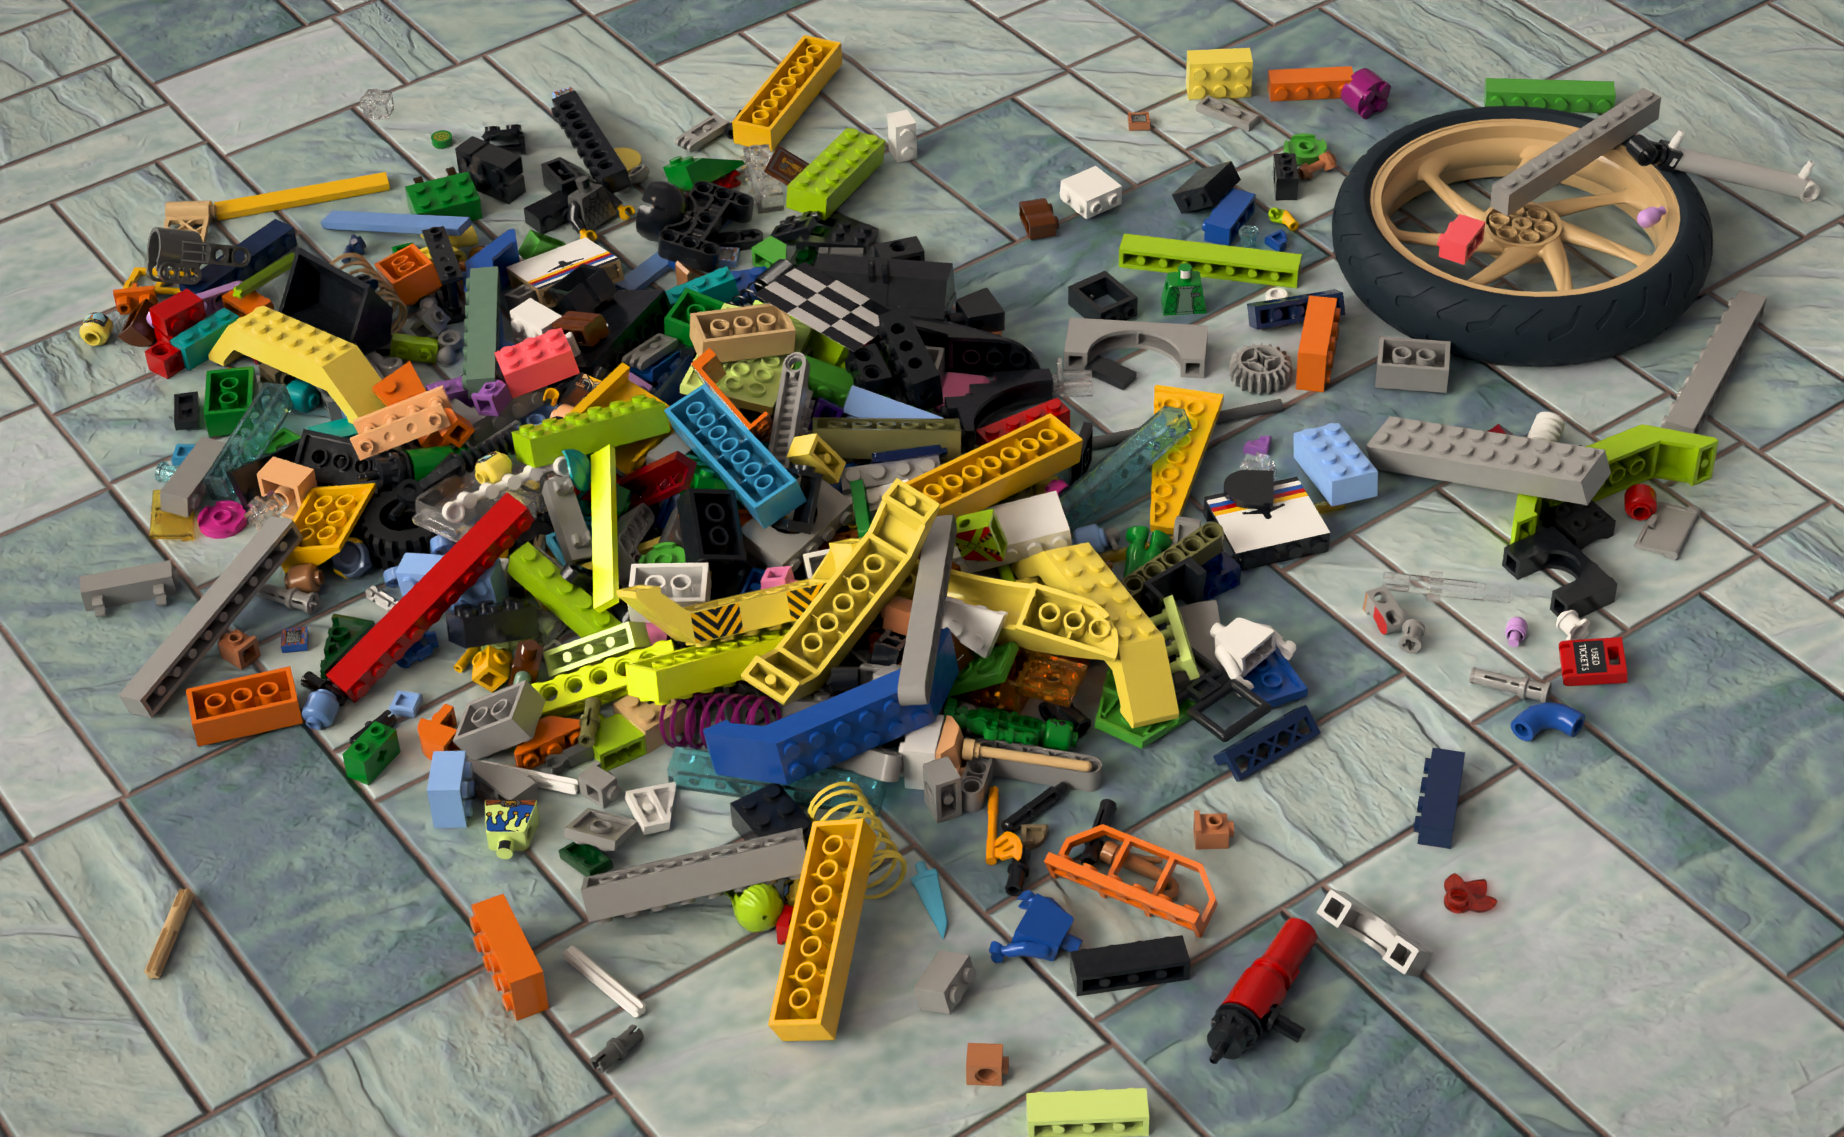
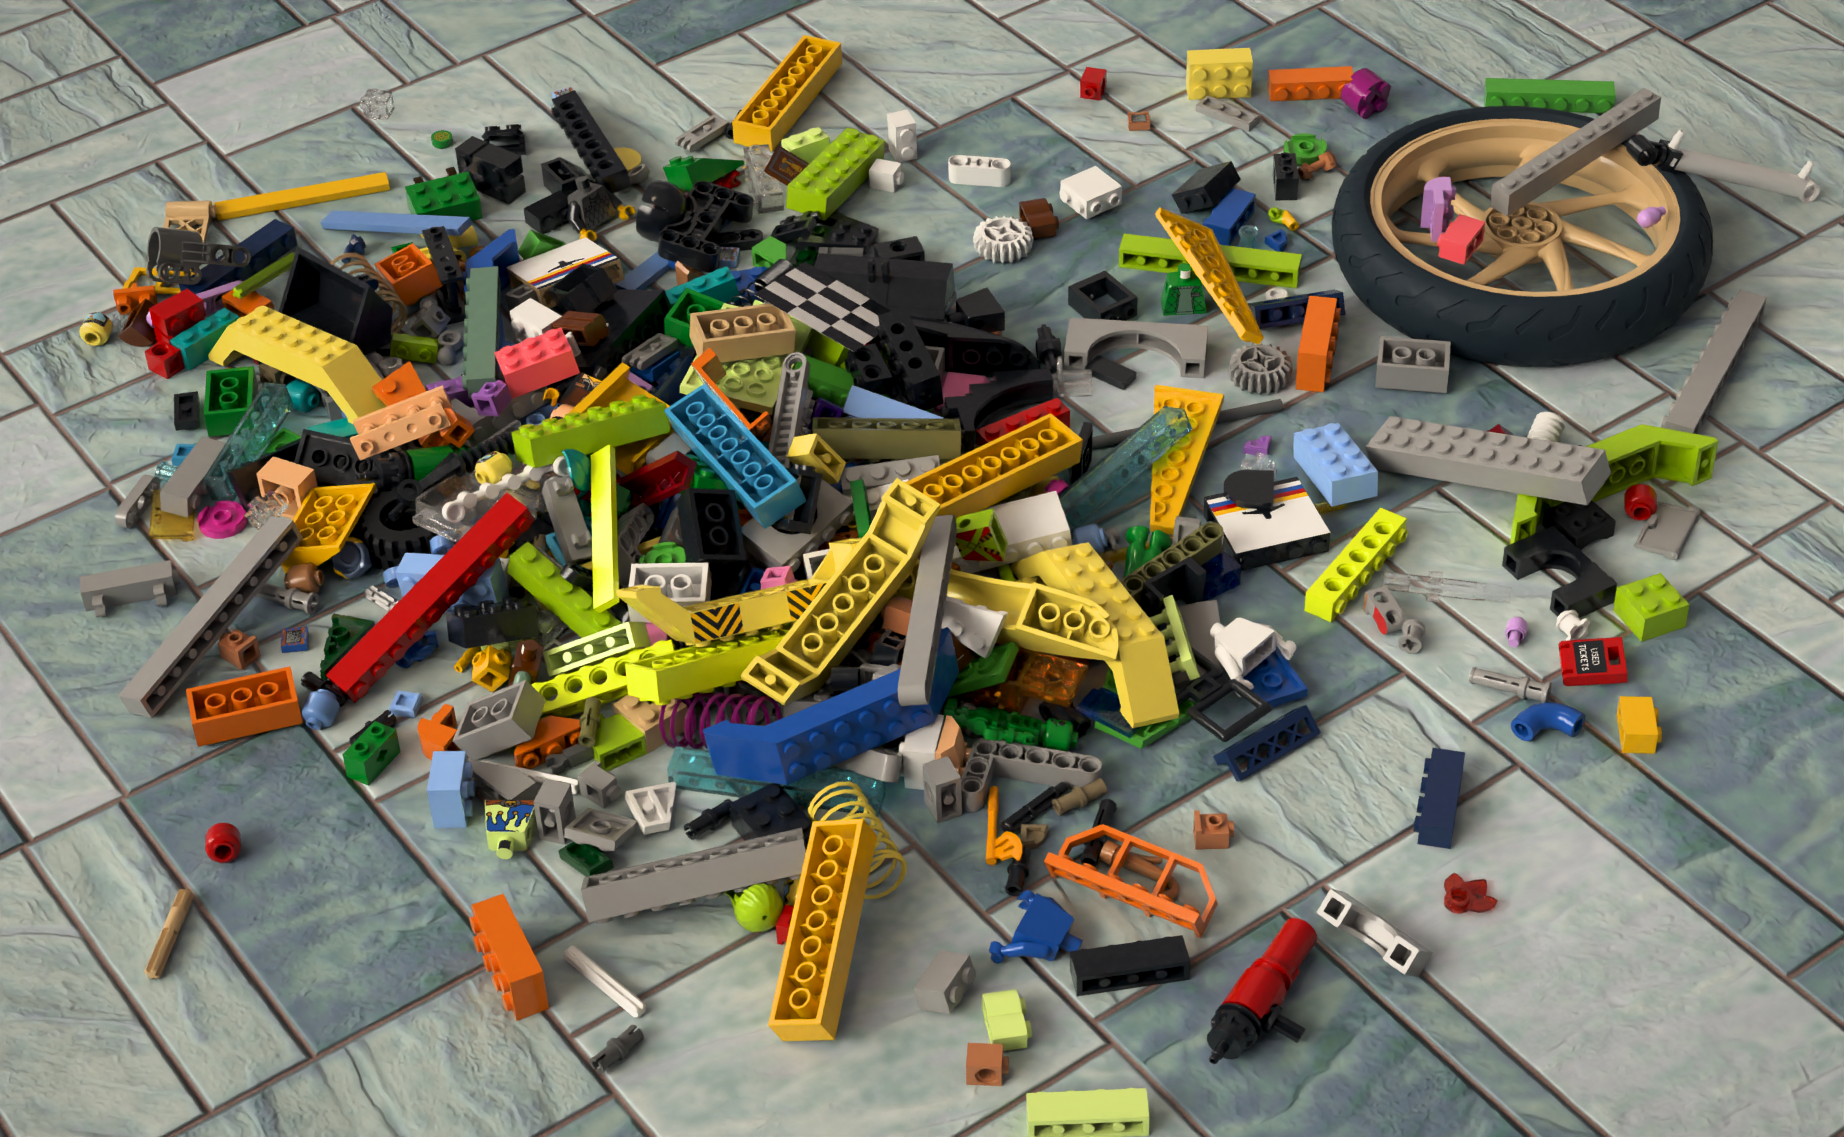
(136, 501): none -> light grey beam
(223, 842): none -> red head
(554, 810): none -> light grey brick
(708, 820): none -> black pin
(807, 144): none -> yellowish green brick
(885, 175): none -> white brick
(909, 453): clear blue piece -> none
(929, 890): medium azure bar -> none
(973, 749): tan piece -> none
(979, 171): none -> white beam
(1003, 239): none -> white gear
(1005, 1019): none -> yellowish green brick
(1048, 348): none -> black axle
(1079, 796): none -> dark tan pin
(1093, 83): none -> red brick
(1105, 708): none -> window
(1209, 263): none -> yellow wing
(1355, 565): none -> neon yellow brick
(1437, 206): none -> lavender brick
(1638, 725): none -> yellow brick
(1651, 607): none -> lime brick

